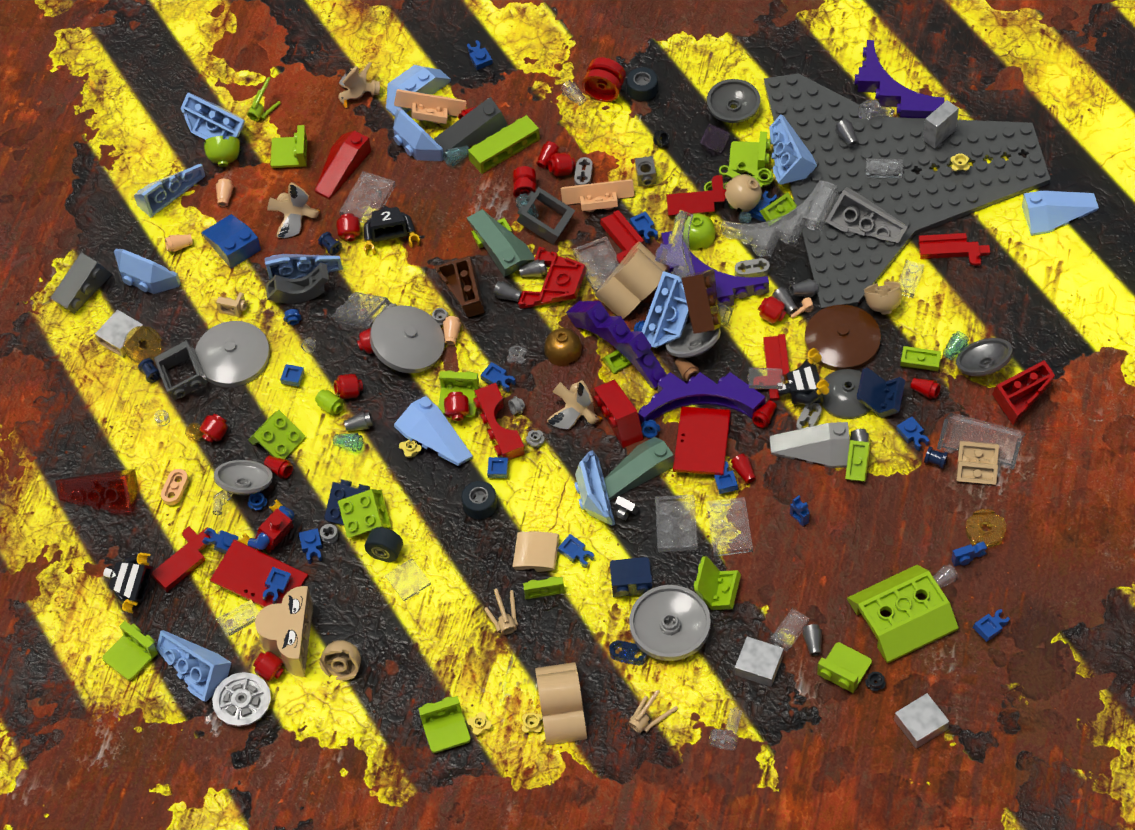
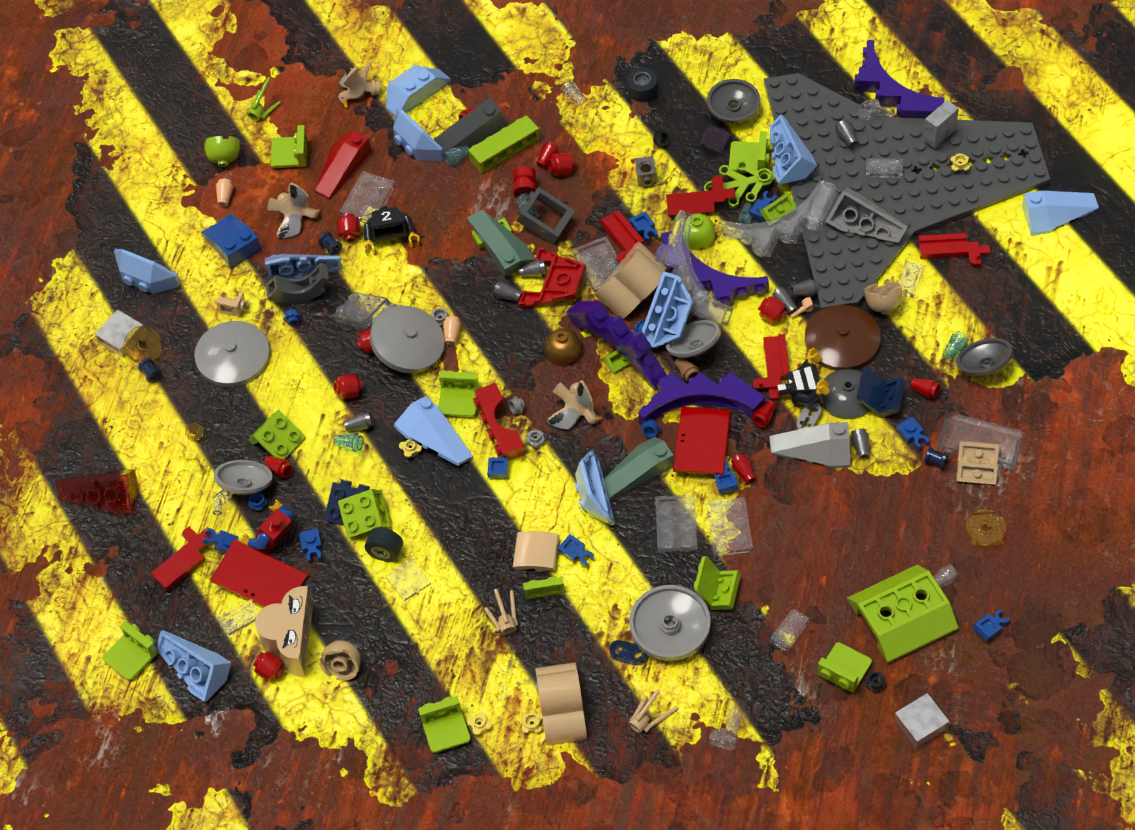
(80, 283): wedge -> none
(130, 580): torso -> none
(164, 191): light blue wedge -> none
(165, 421): clear hinge -> none
(168, 360): dark grey window -> none
(174, 488): light nougat plate -> none
(177, 242): light nougat cone -> none
(209, 119): light blue wedge -> none
(213, 428): red head -> none
(241, 699): flat silver piece -> none
(276, 582): blue plate -> none
(292, 375): blue plate -> none
(309, 345): clear hinge -> none
(329, 402): lime brick -> none
(330, 538): light grey bush -> none
(429, 106): light nougat bracket -> none
(456, 406): red head -> none
(462, 283): reddish brown wedge -> none
(479, 56): blue plate -> none
(479, 500): black wheel -> none
(497, 375): blue plate -> none
(516, 350): clear plate -> none
(587, 173): light grey beam -> none
(598, 195): light nougat bracket -> none
(603, 79): red wheel -> none
(619, 413): red wedge -> none
(625, 508): tile -> none
(630, 576): dark blue bracket -> none
(702, 301): reddish brown wedge -> none
(743, 192): tan cylinder -> none
(752, 268): light grey beam -> none
(759, 661): flat silver piece -> none
(765, 378): clear piece -> none
(799, 511): blue plate -> none
(813, 638): flat silver cone -> none
(857, 460): lime plate -> none
(920, 358): lime plate -> none
(966, 554): blue plate -> none
(1022, 390): red wedge -> none

